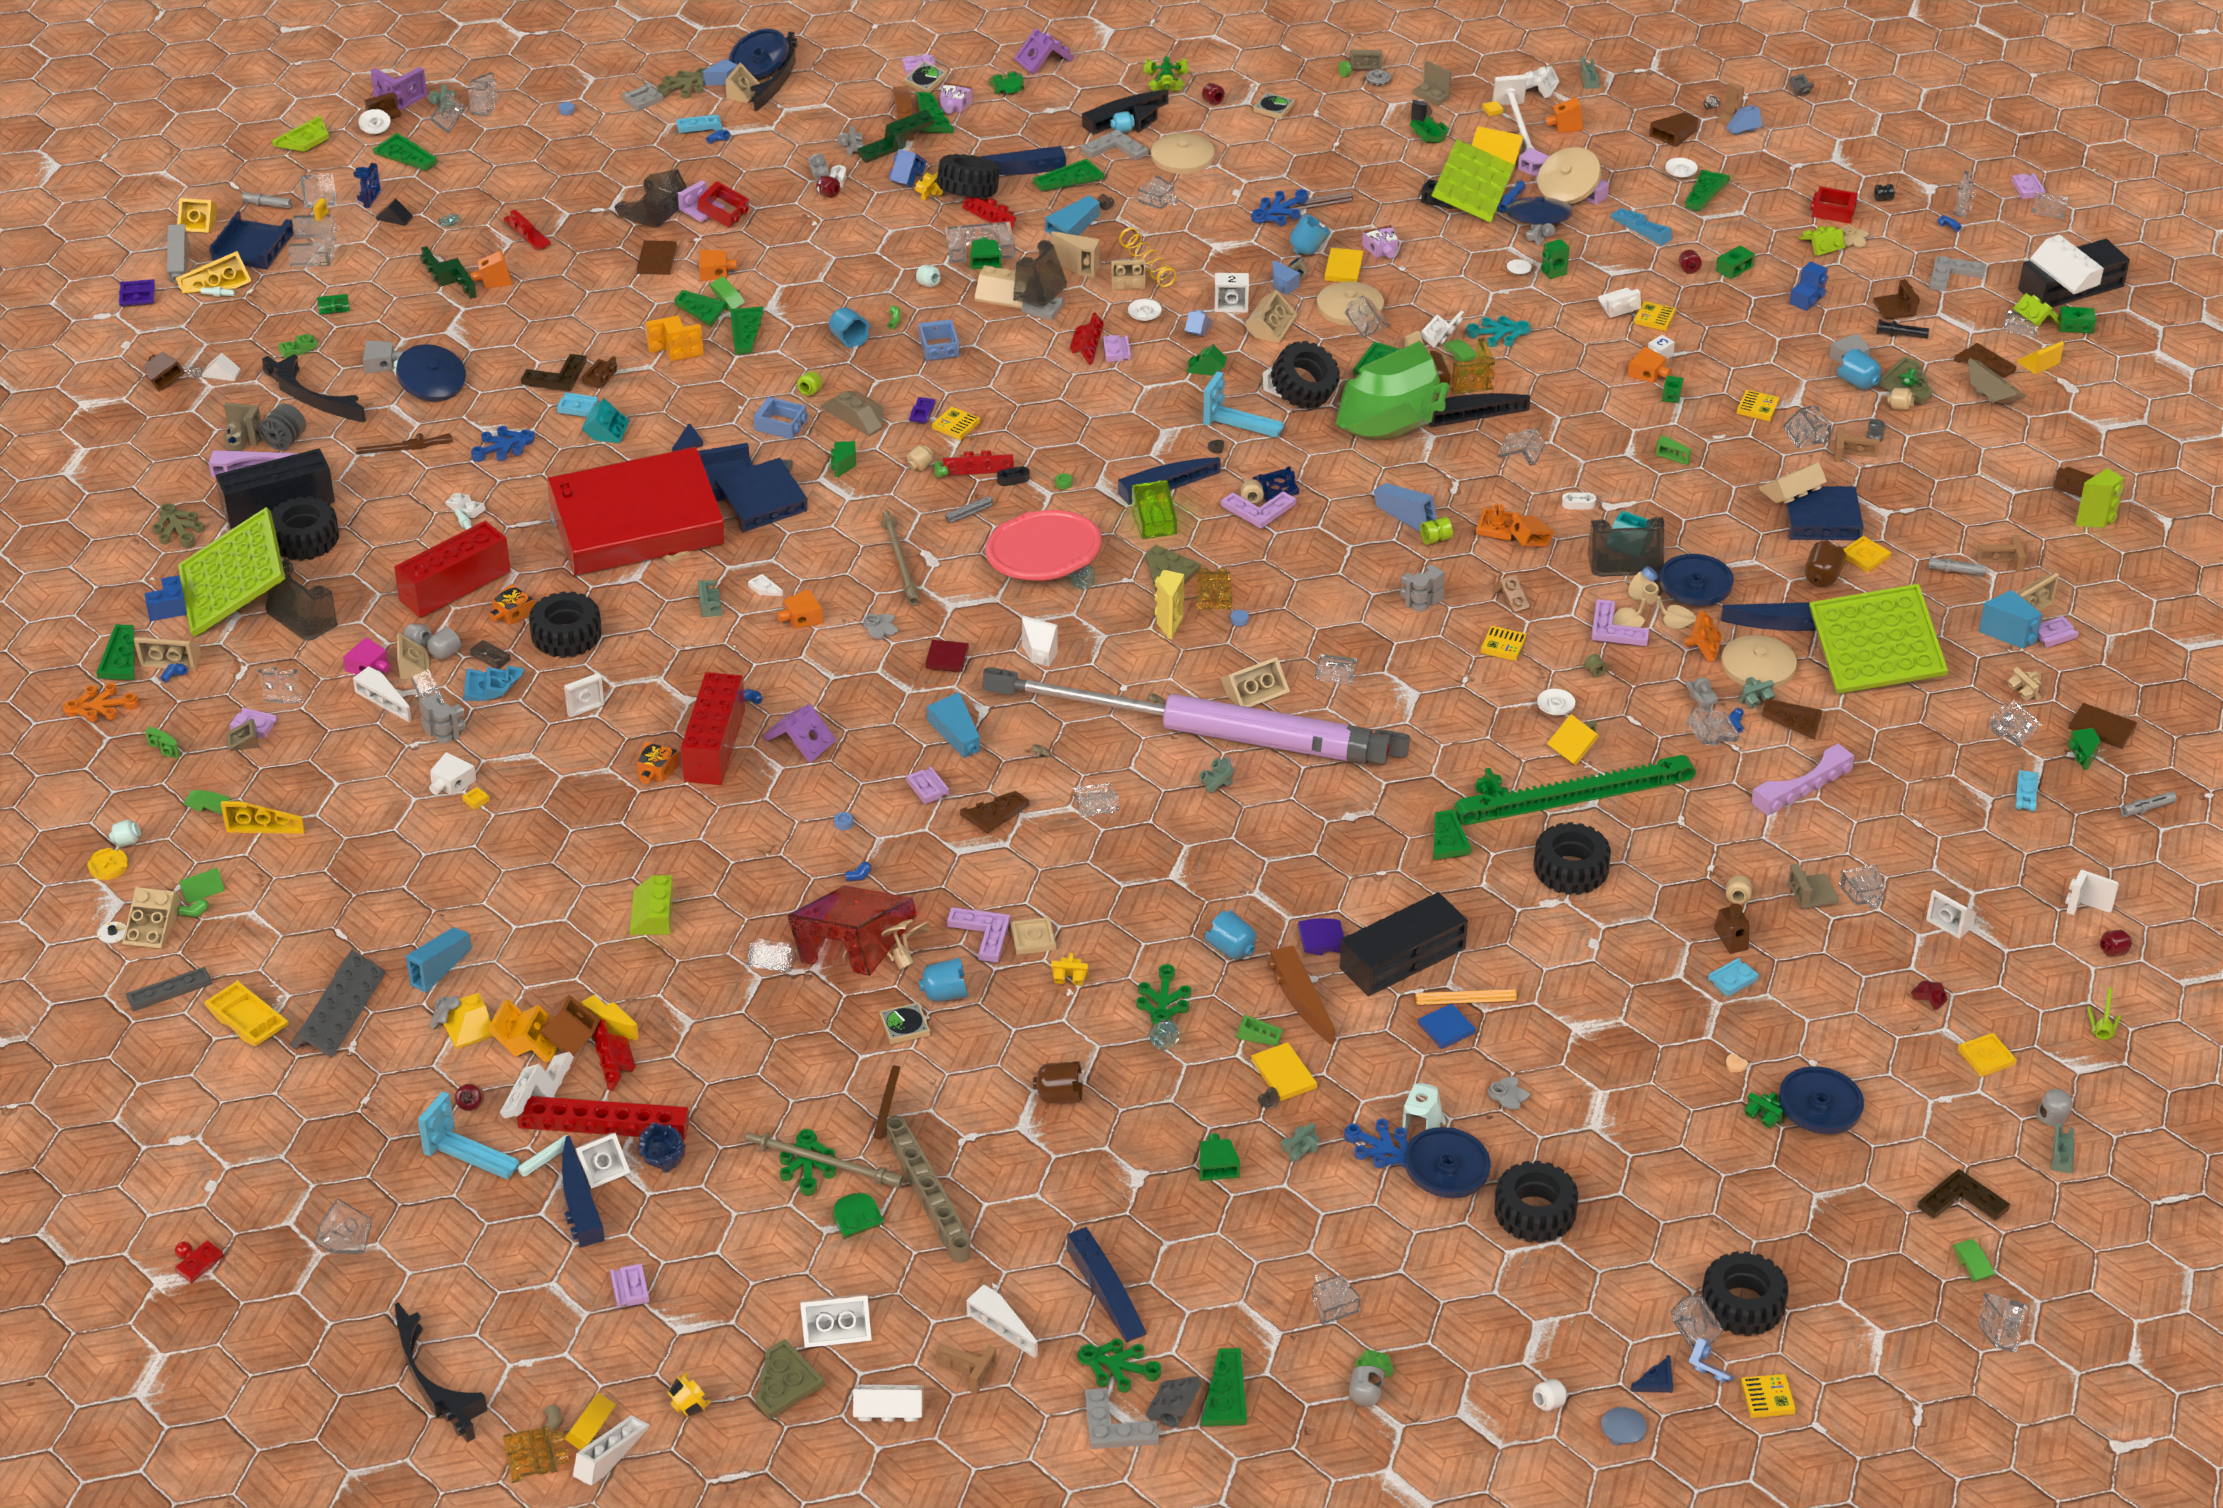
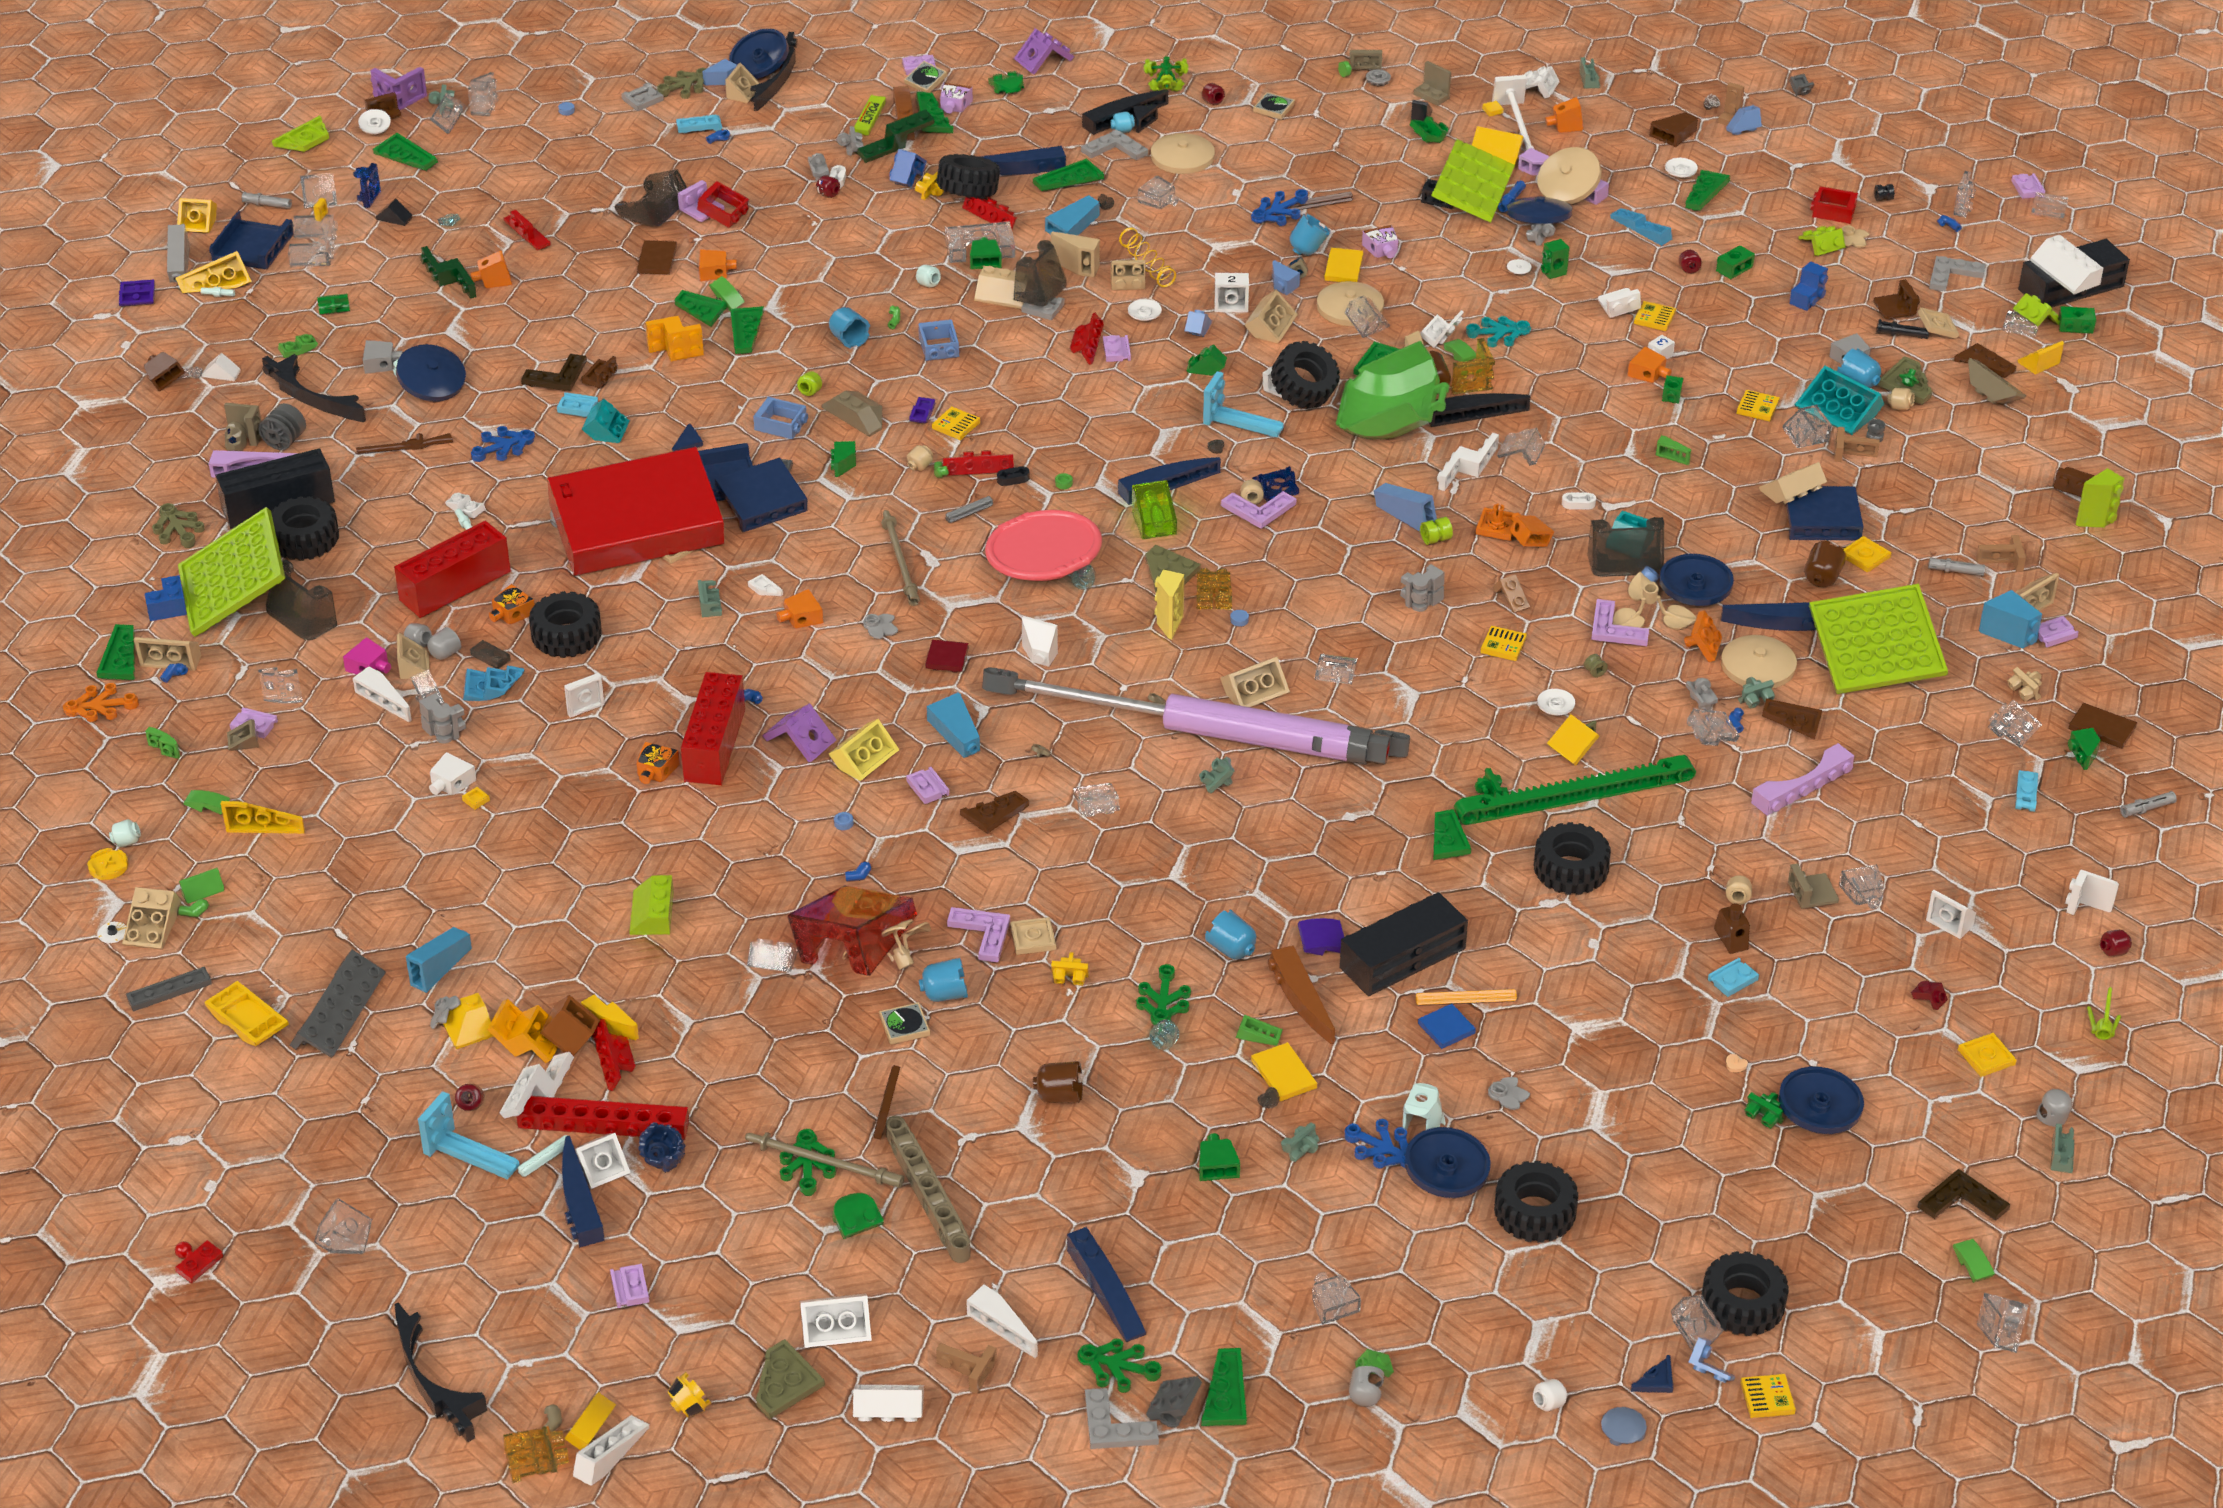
(864, 750): none -> light yellow slope
(869, 114): none -> lime tile
(1468, 461): none -> white bracket
(1842, 400): none -> teal slope
(1938, 323): none -> tan tile

